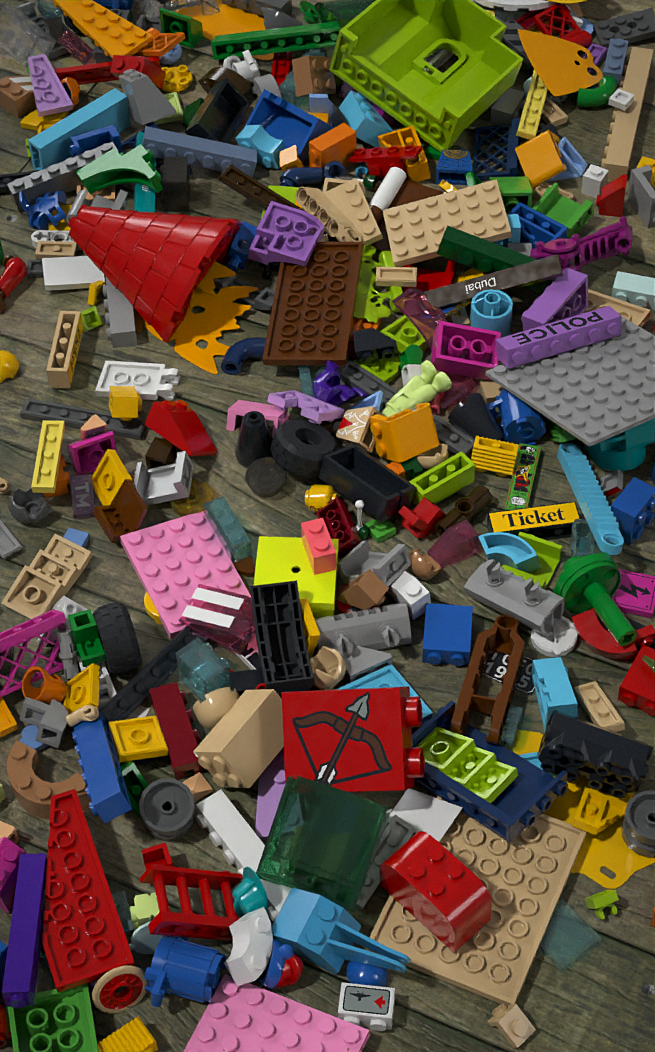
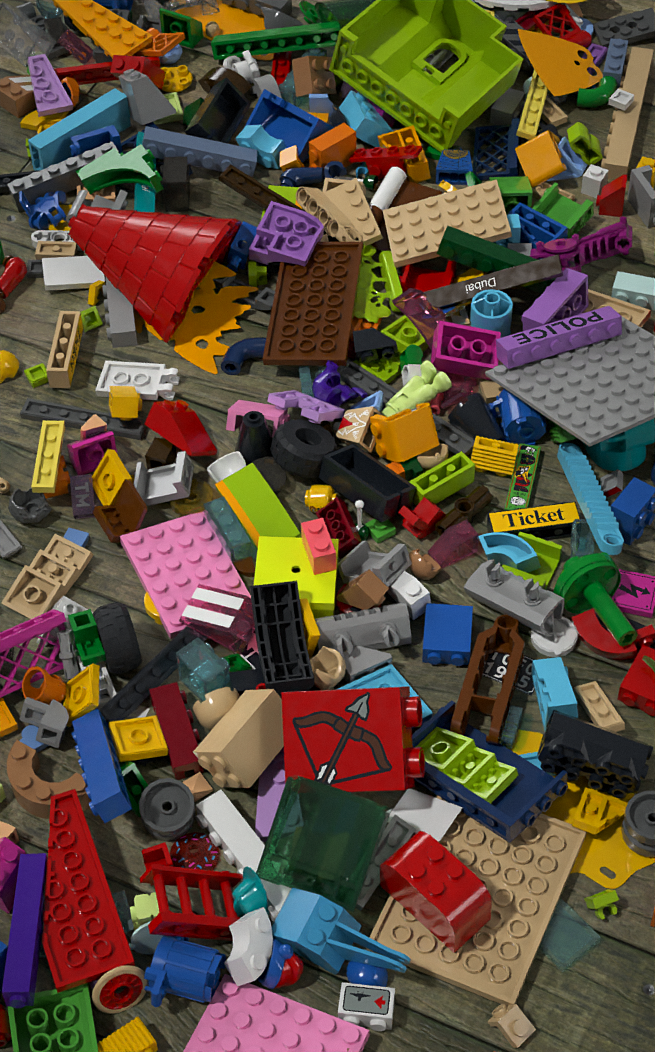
(36, 375): none -> lime tile
(86, 713): tan arm -> none
(204, 859): none -> clear red dish
(212, 29): none -> tan hinge
(226, 466): none -> white helmet
(237, 663): none -> green tile
(256, 505): none -> lime slope
(257, 274): none -> lime tile
(396, 276): tan tile -> none
(584, 143): none -> lime brick

